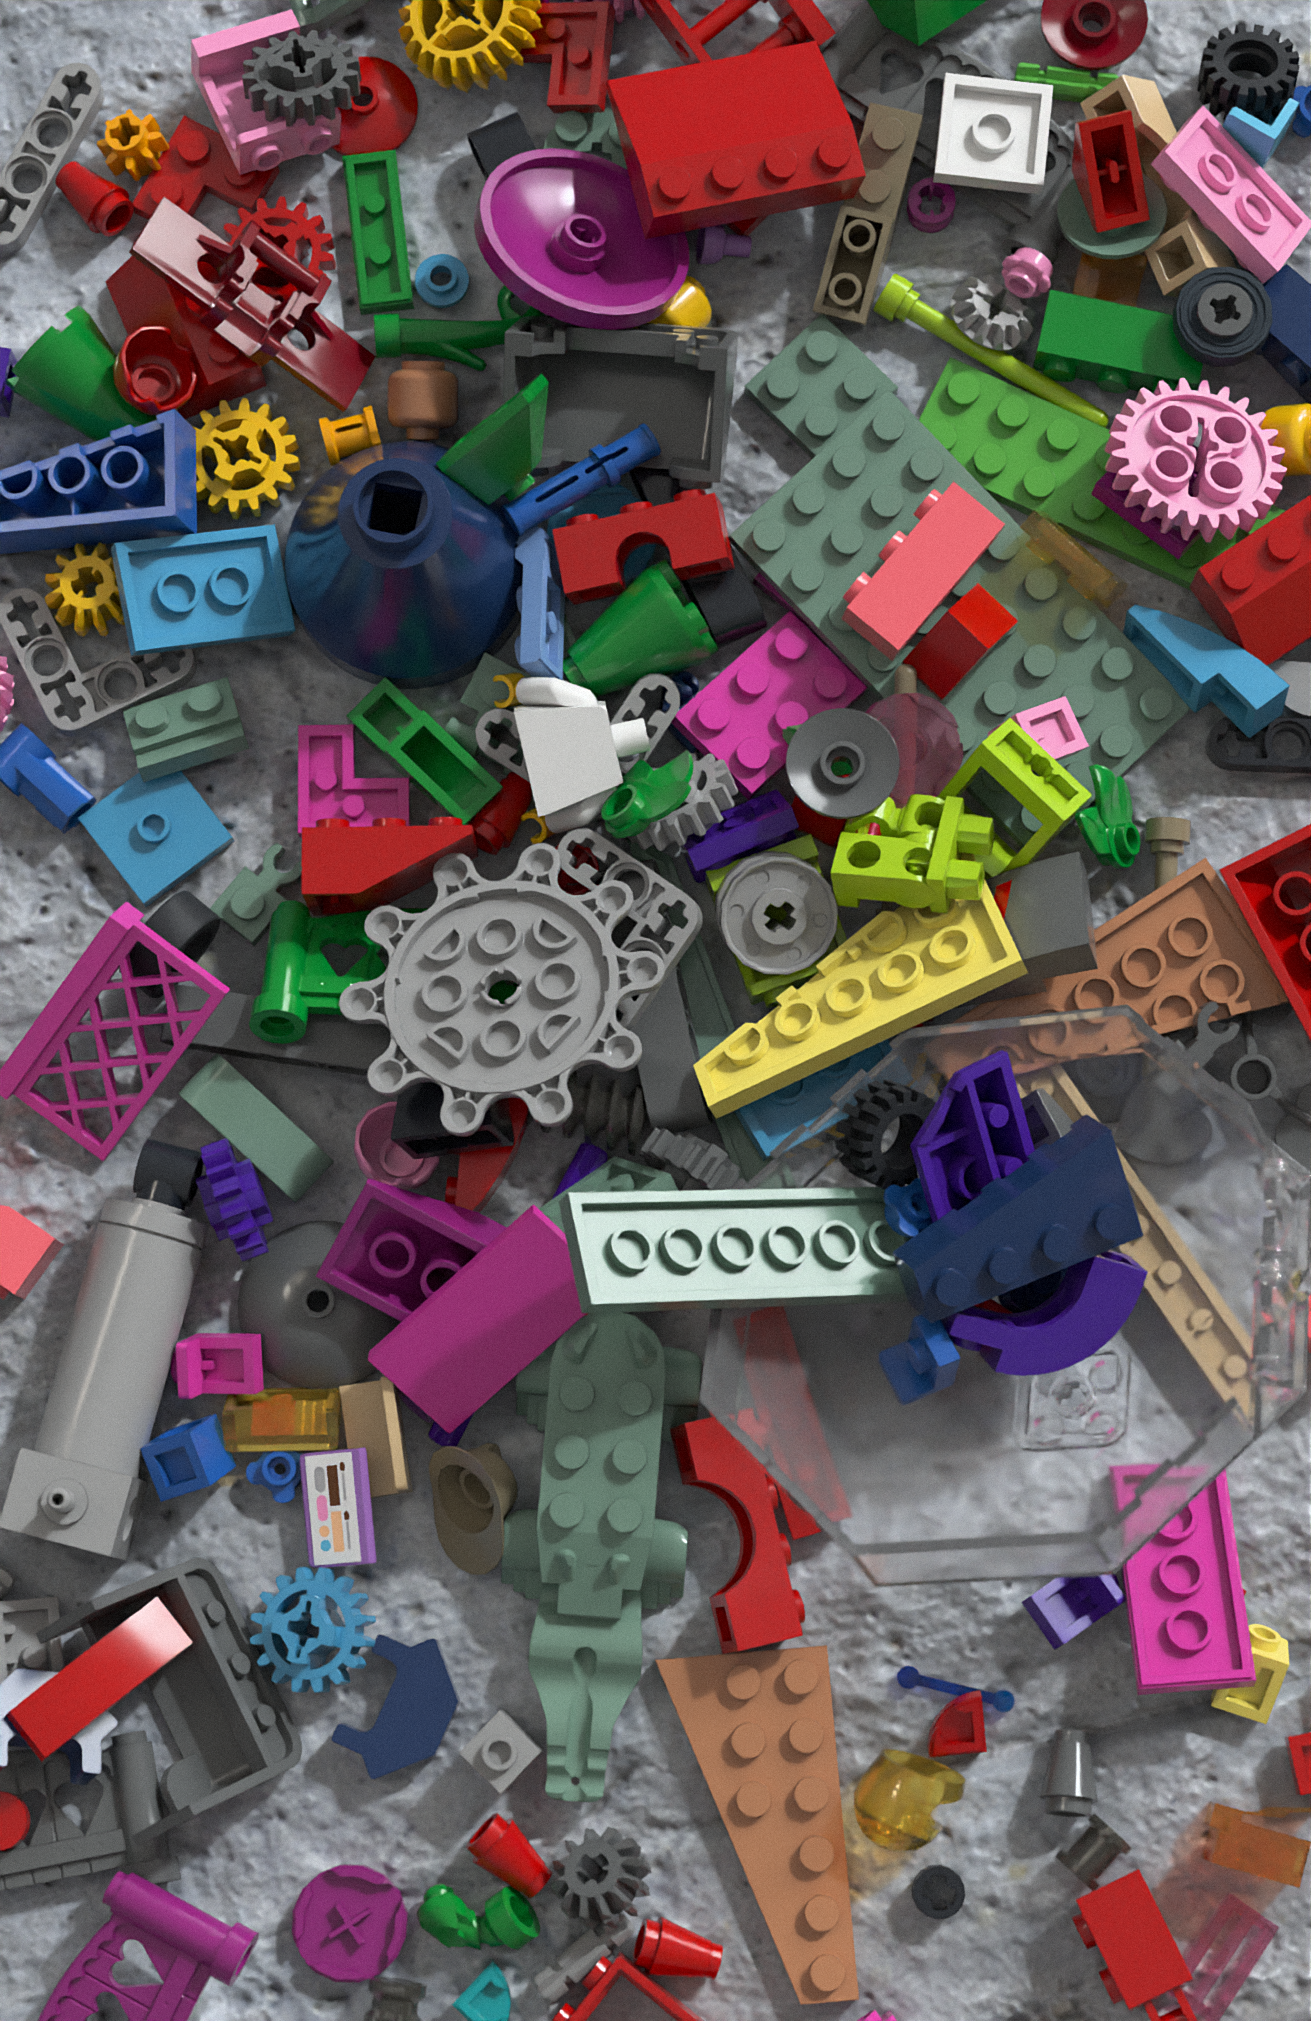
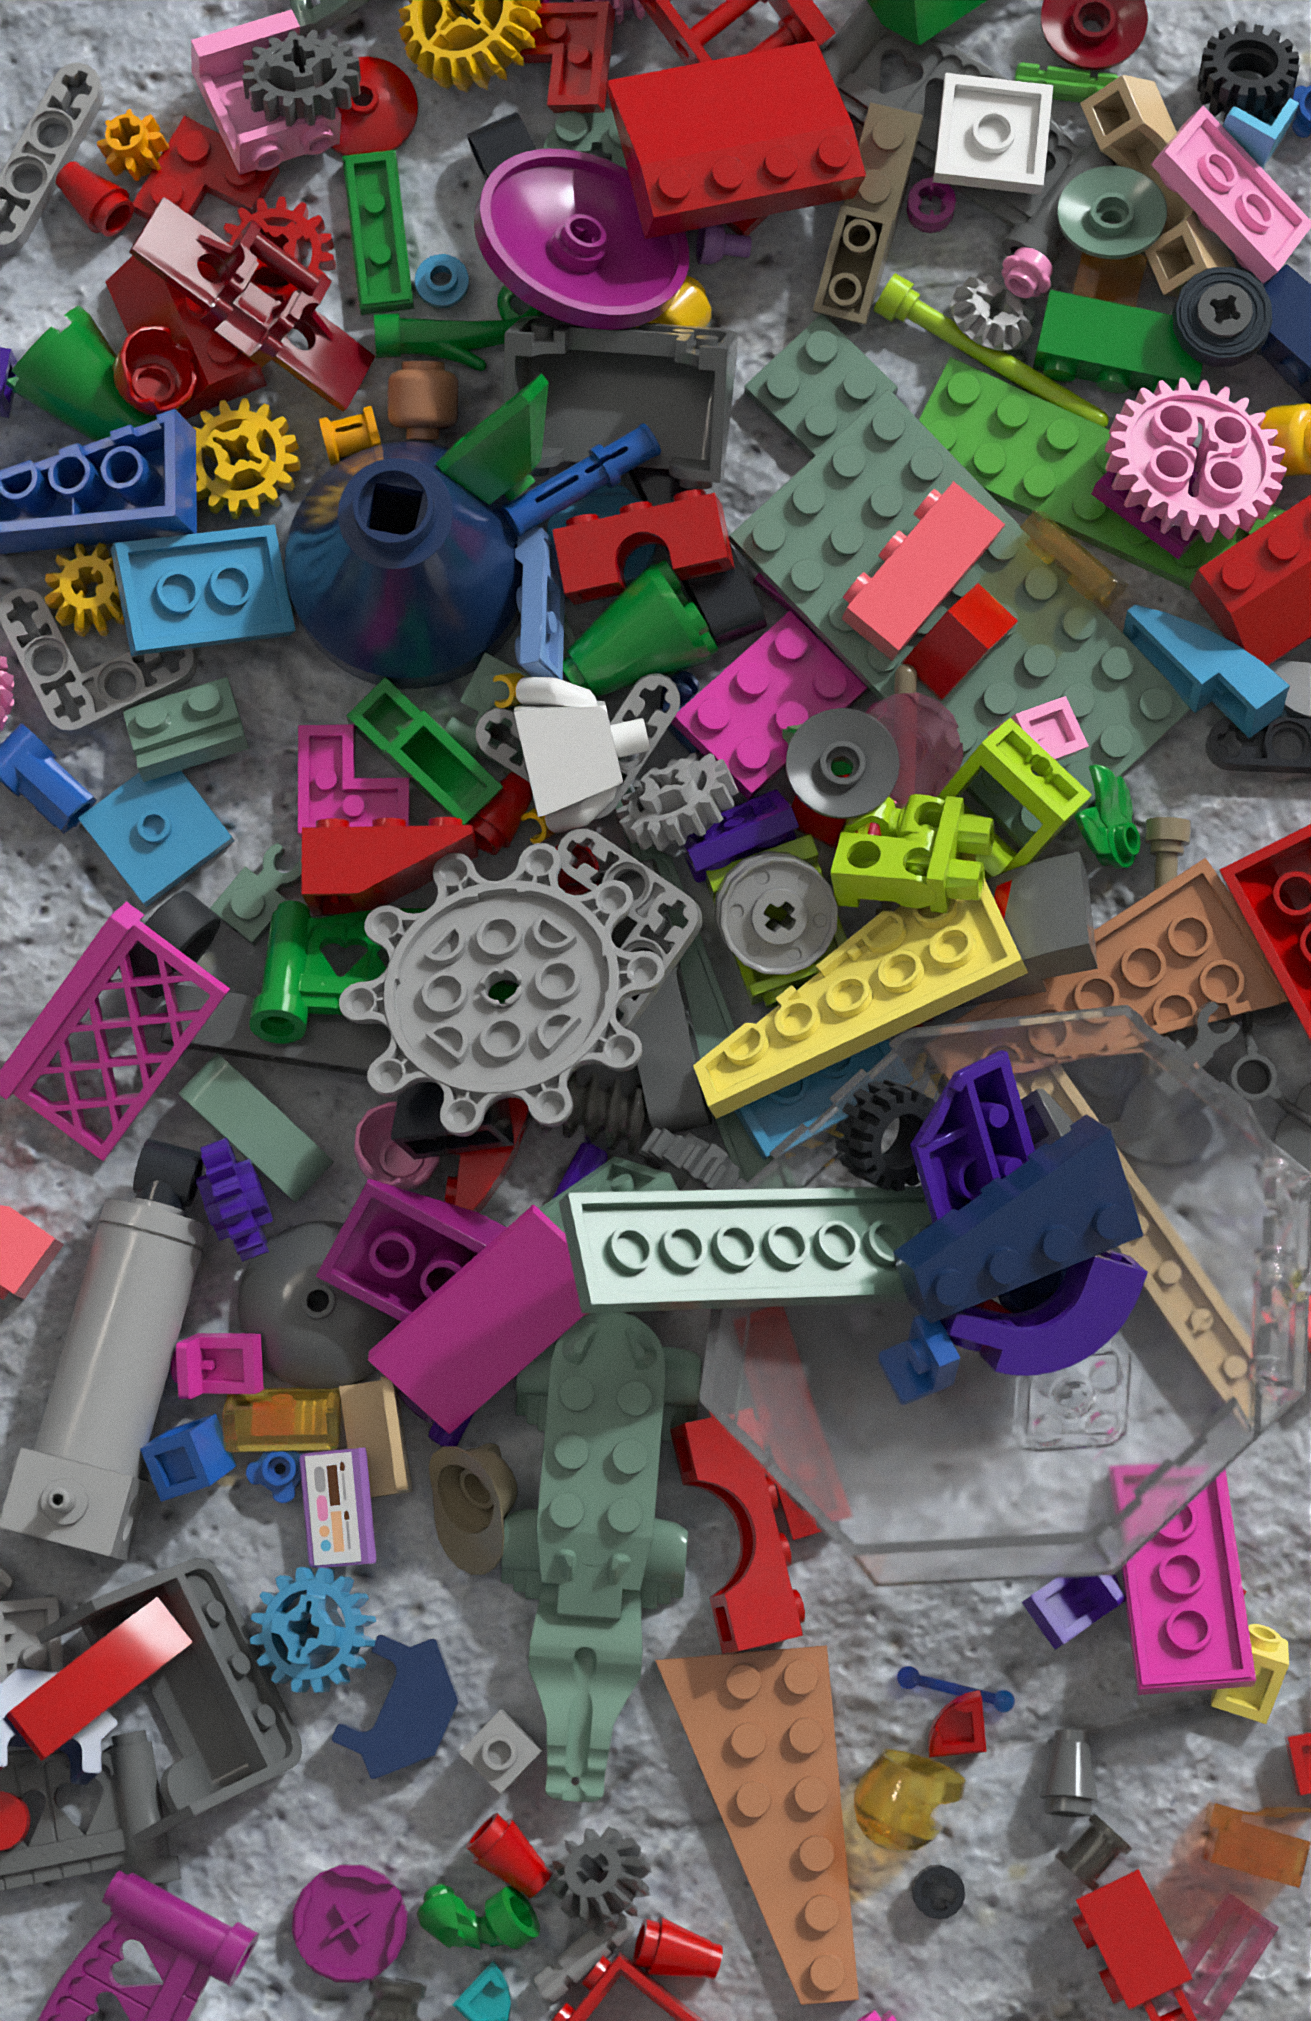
(647, 795): green plate -> none
(900, 1211): blue plate -> none
(1109, 171): red slope -> none

